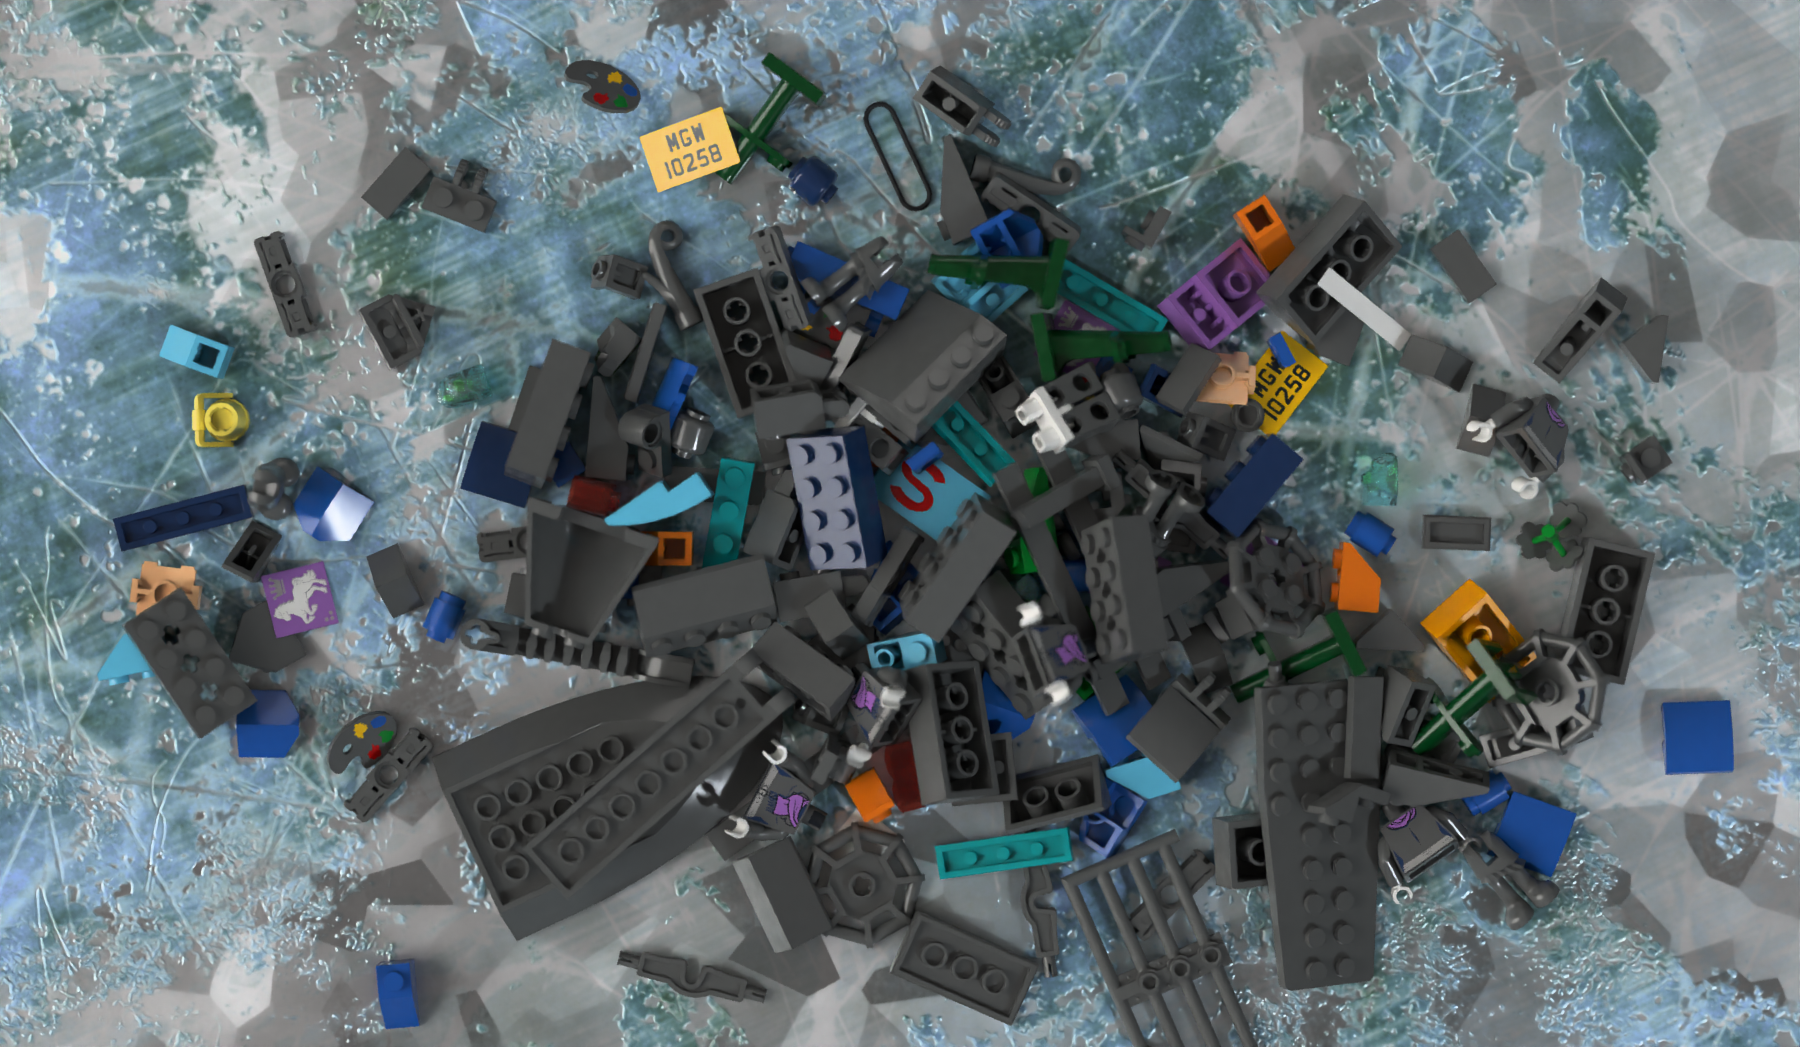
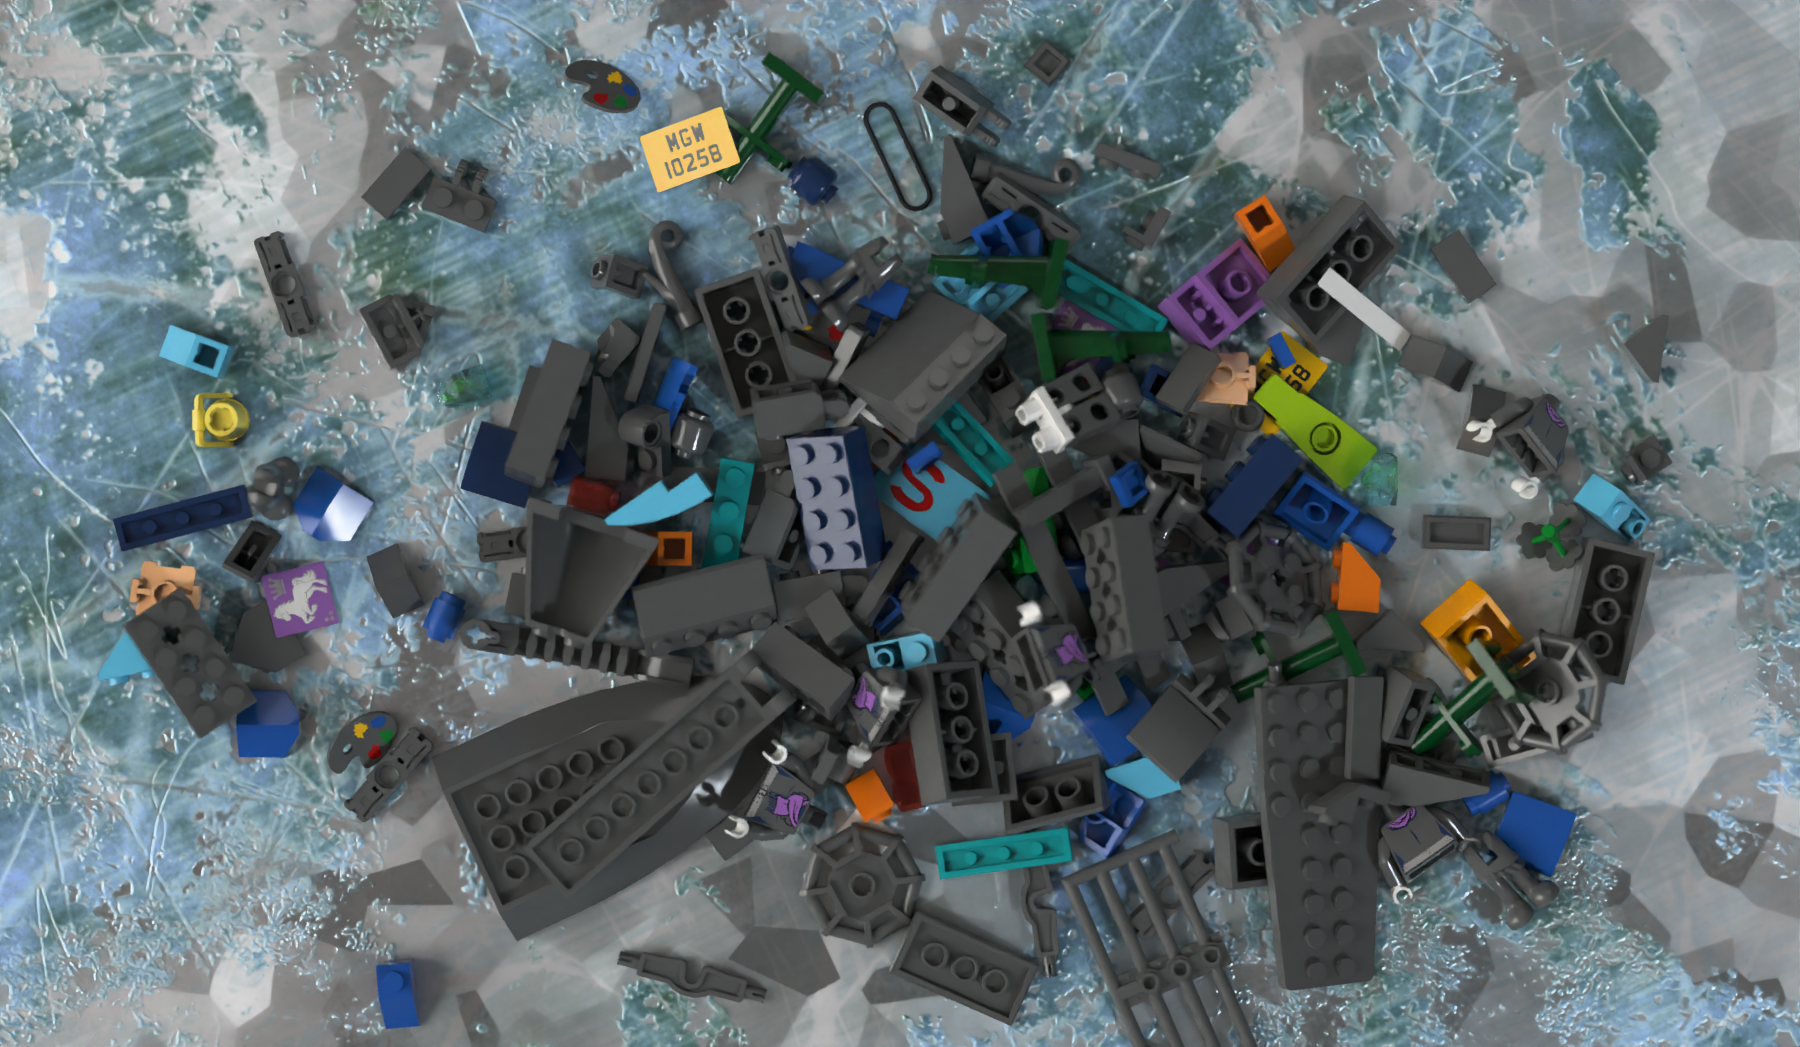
(783, 895): dark grey slope -> none
(1047, 63): none -> dark grey tile
(1112, 158): none -> dark grey plate
(1129, 484): none -> blue tile
(1316, 431): none -> lime piece
(1316, 510): none -> blue slope
(1581, 330): dark grey slope -> none
(1612, 509): none -> medium azure slope
(1697, 737): blue slope -> none

